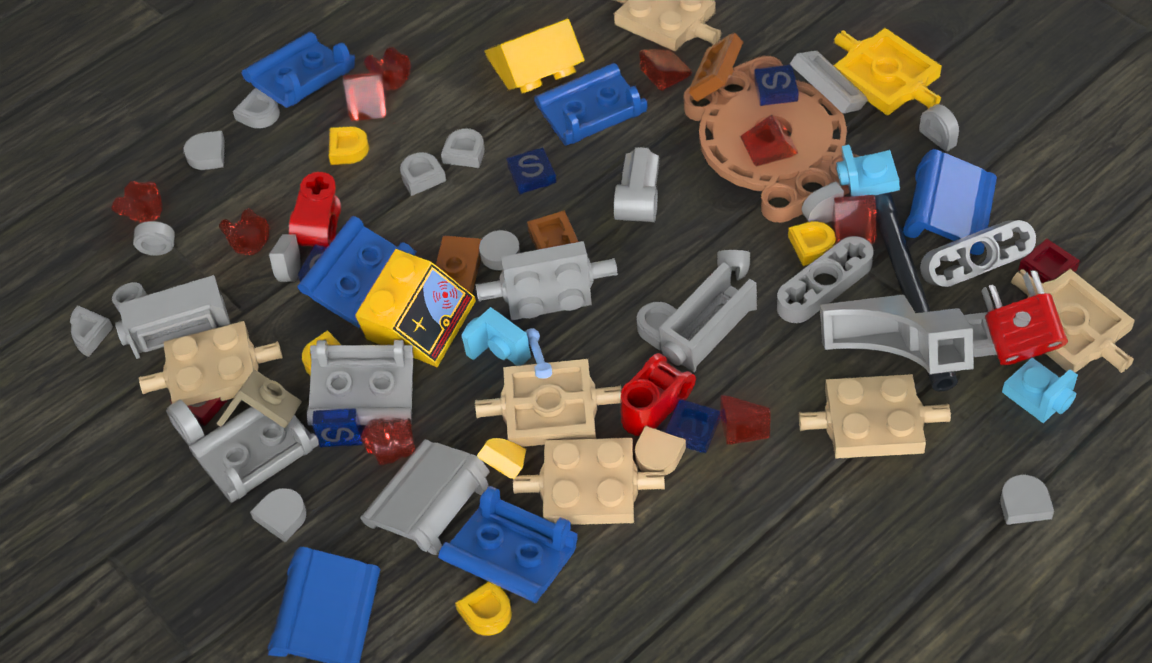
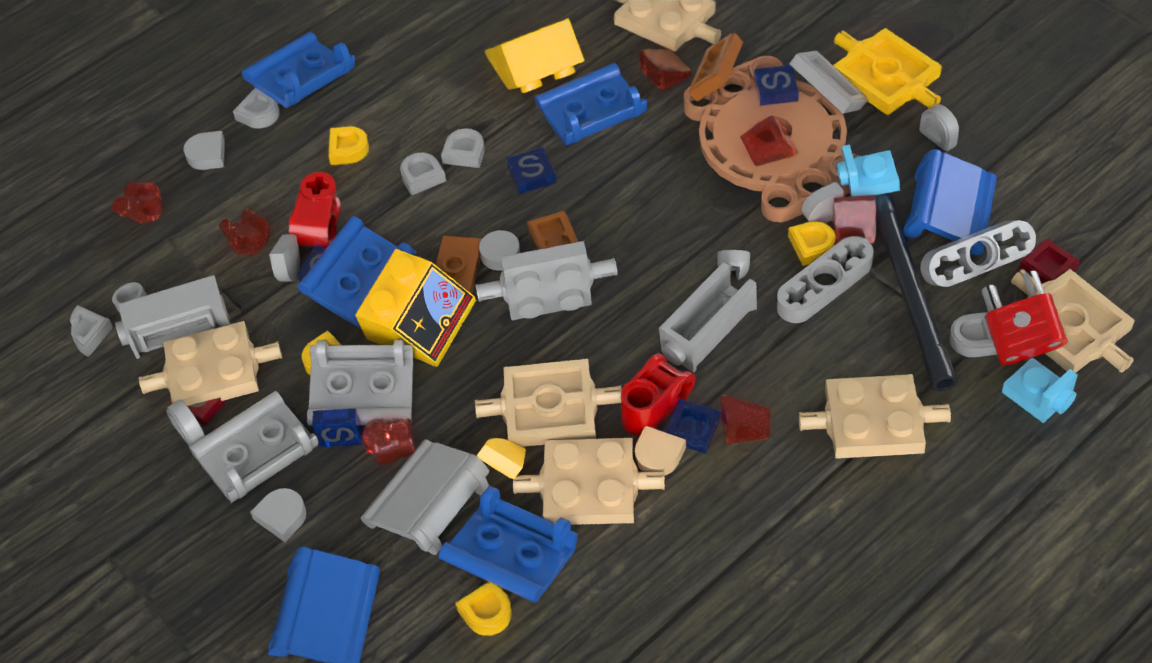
(153, 238): light grey tile -> none
(266, 397): dark tan bracket -> none
(365, 96): clear red slope -> none
(393, 68): clear red arm -> none
(499, 335): medium azure bracket -> none
(542, 369): light blue hinge -> none
(638, 192): light grey piece -> none
(650, 319): light grey tile -> none
(933, 339): light grey arch -> none
(1025, 500): light grey tile -> none

